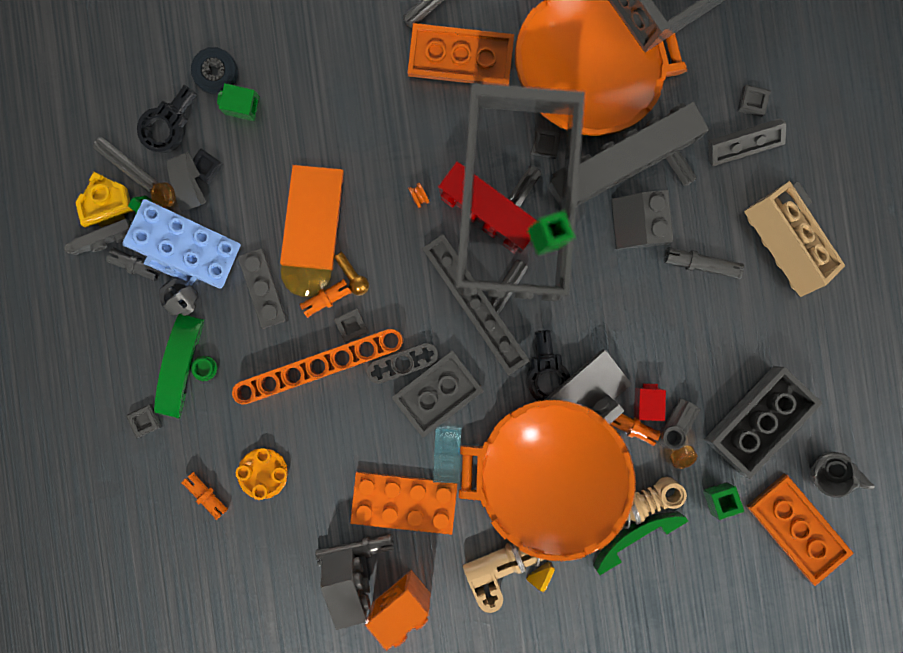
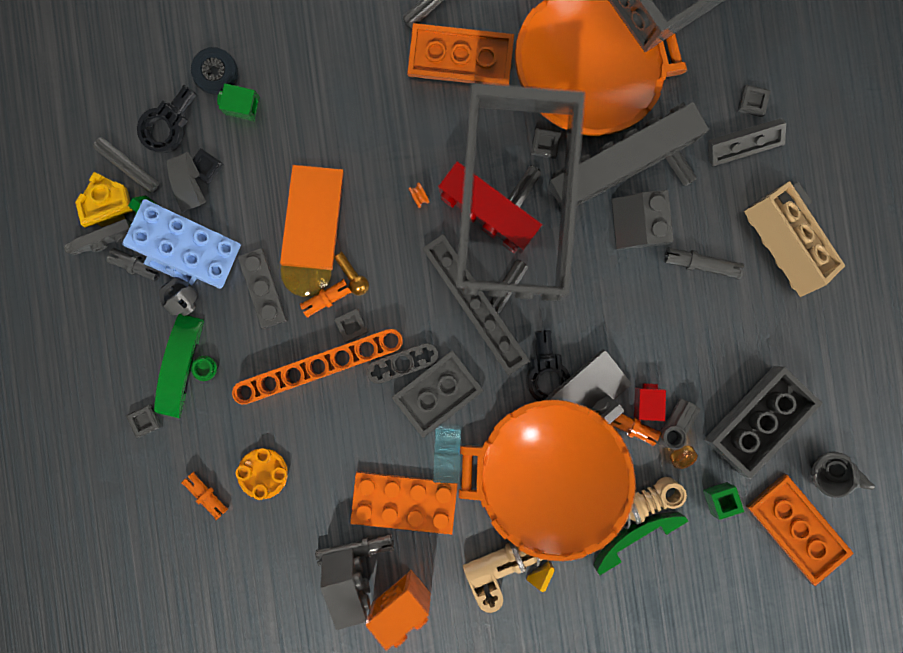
(163, 194): clear orange tile -> none
(551, 233): green brick -> none

